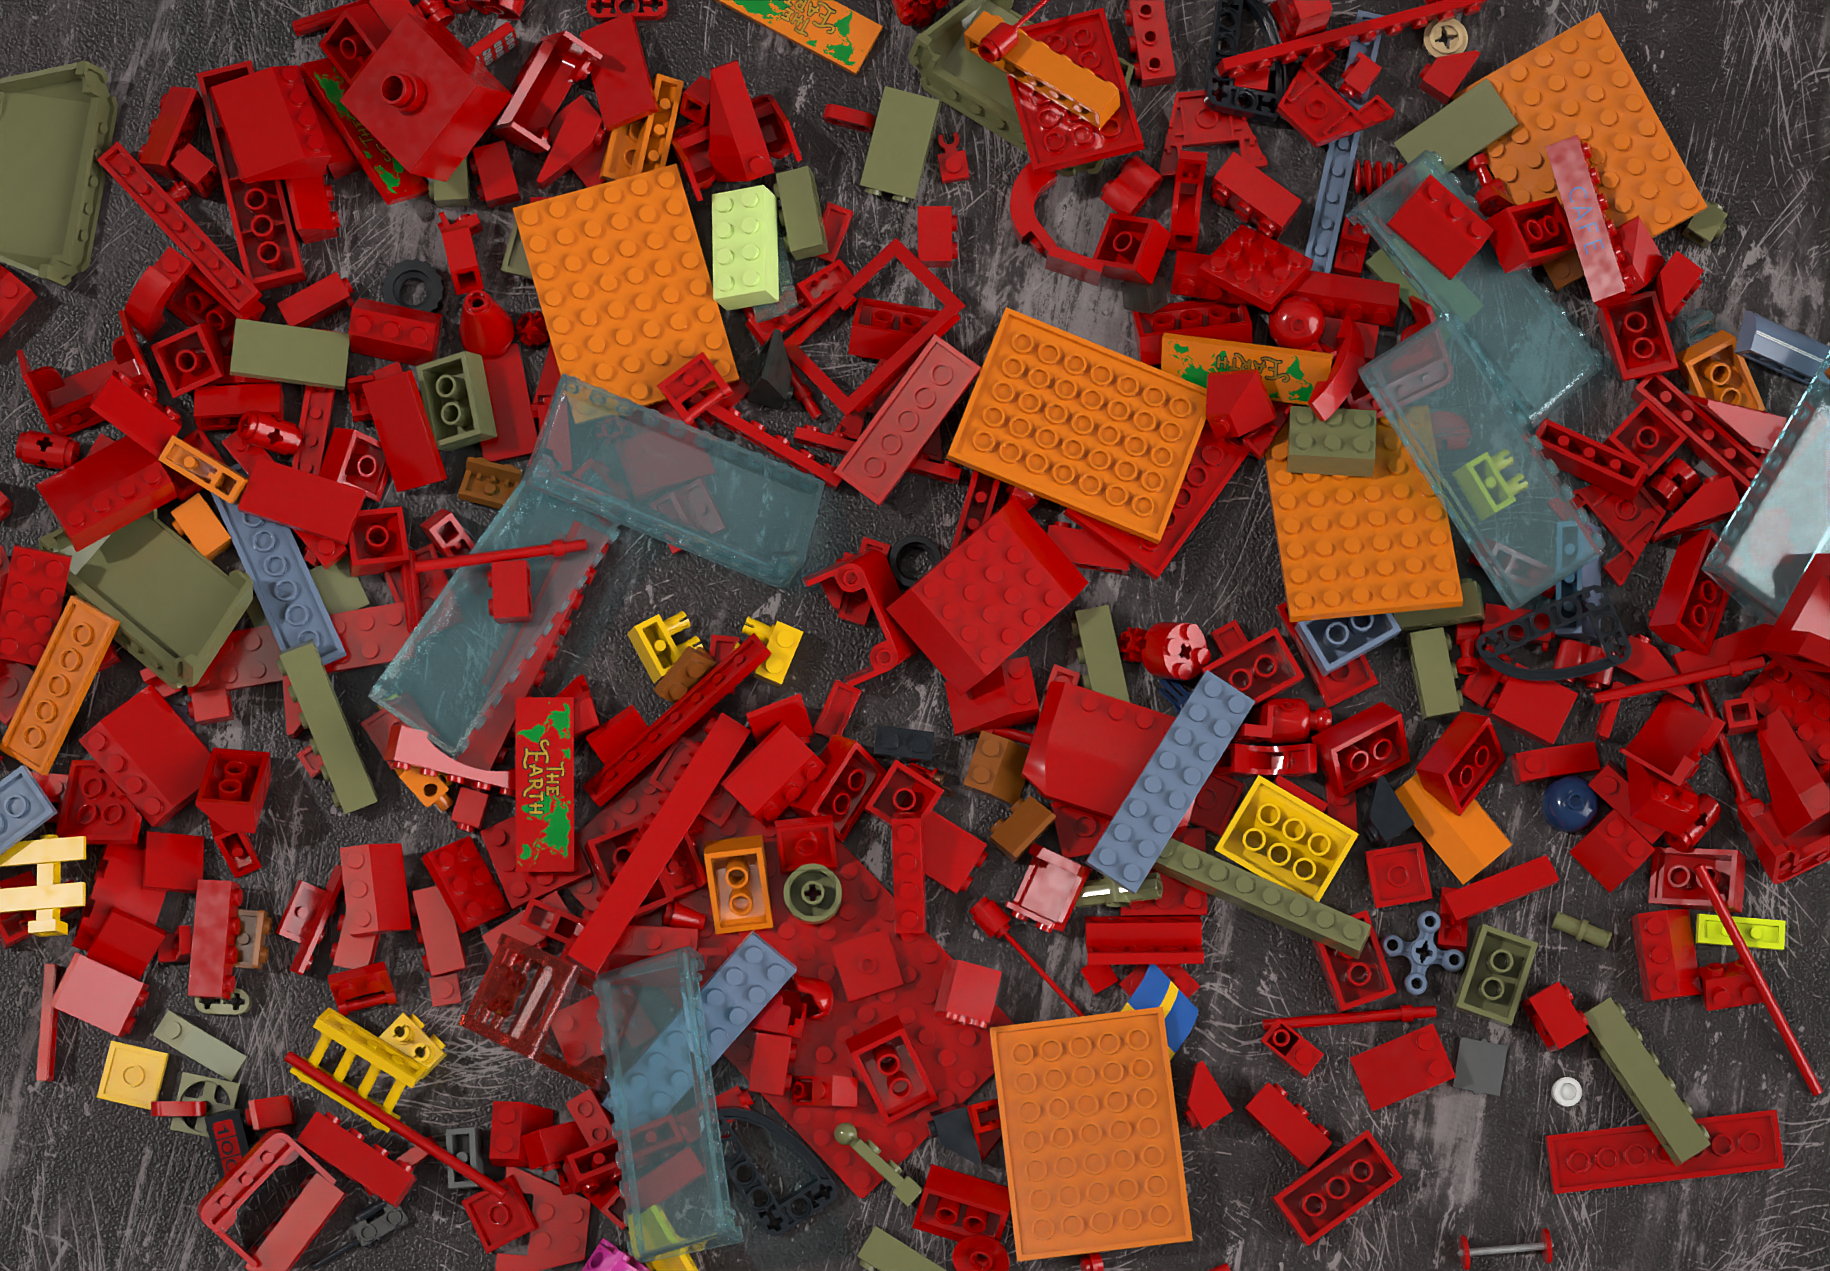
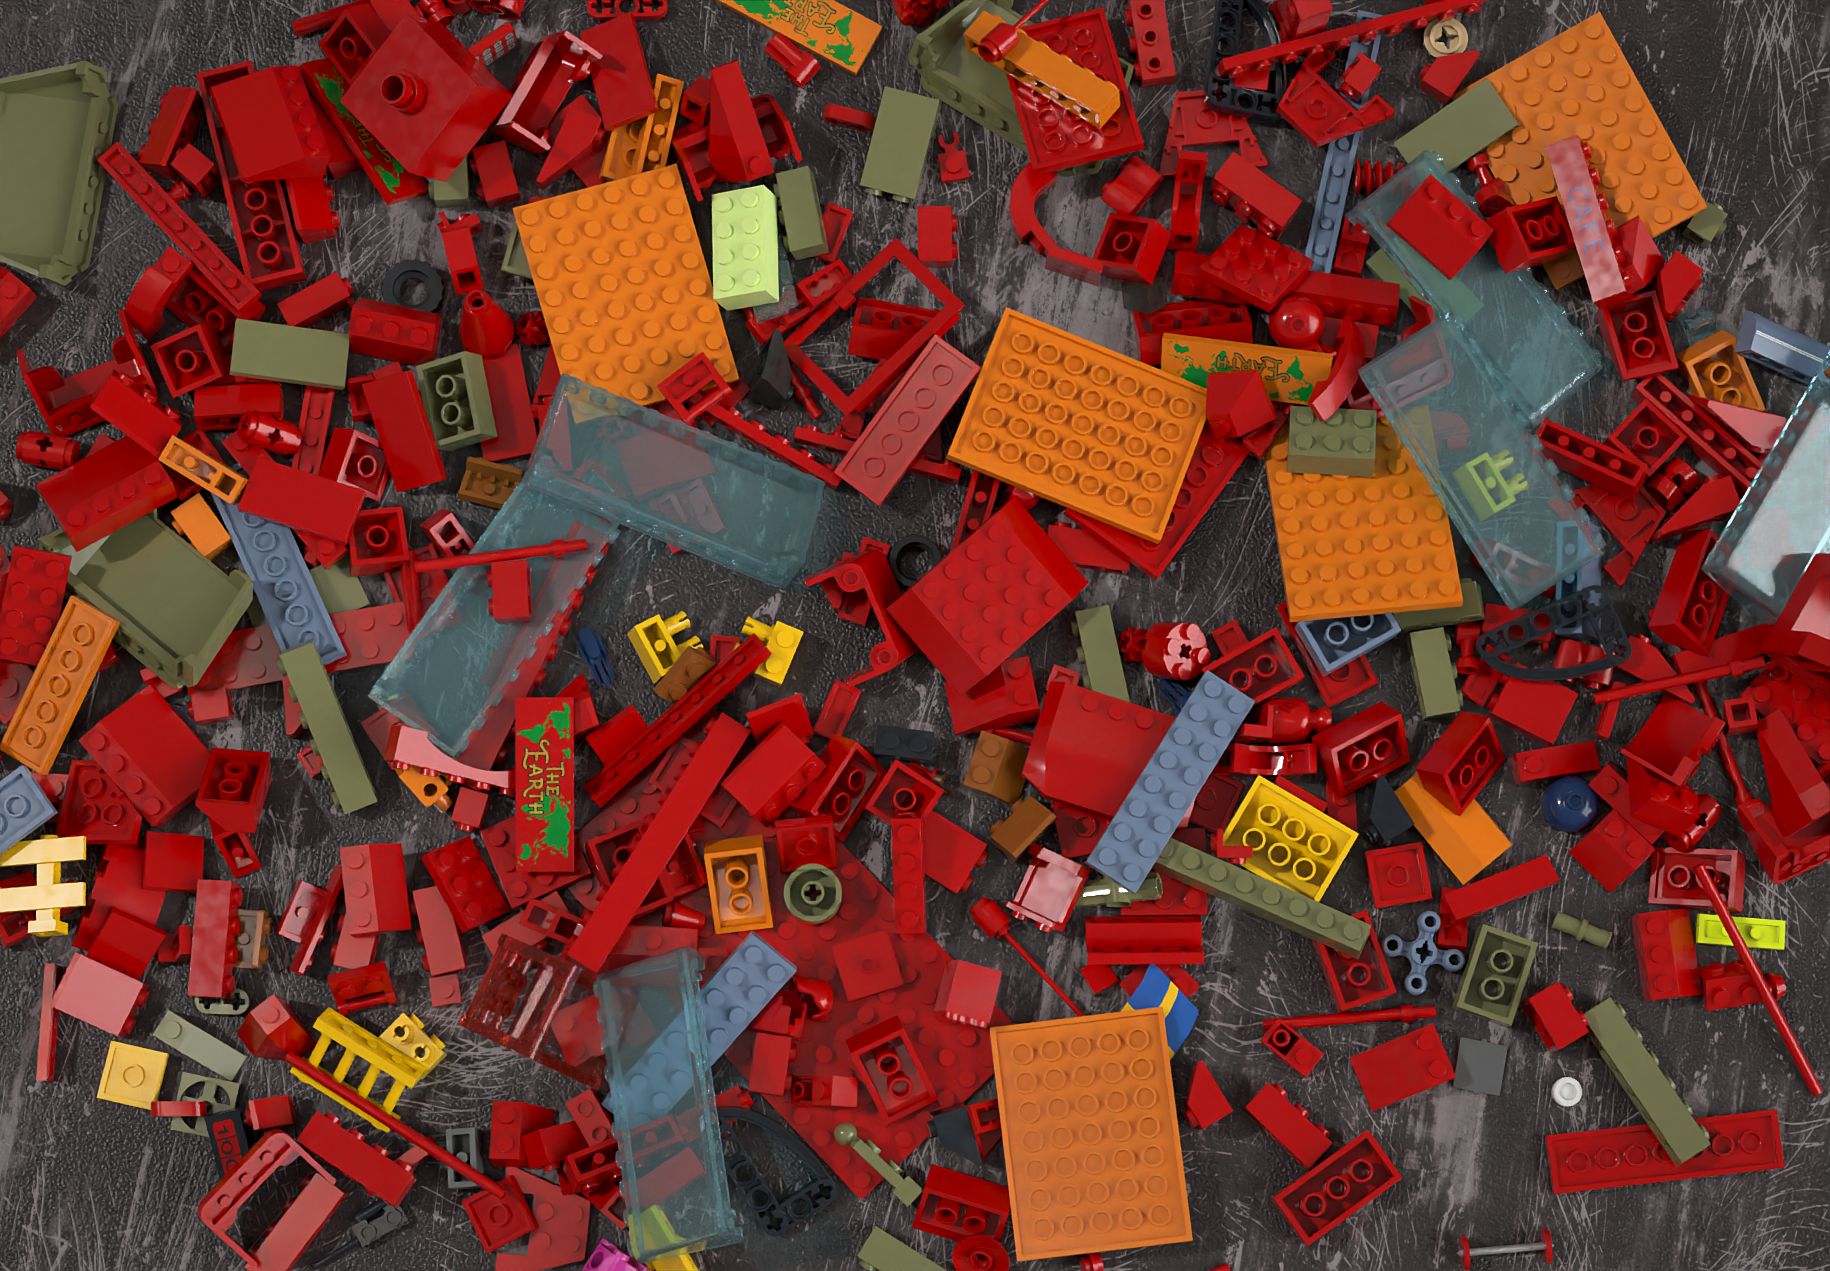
(275, 1030): none -> red slope
(593, 654): none -> dark blue piece
(797, 65): none -> red piece
(1235, 854): none -> red bracket
(1776, 984): none -> red plate

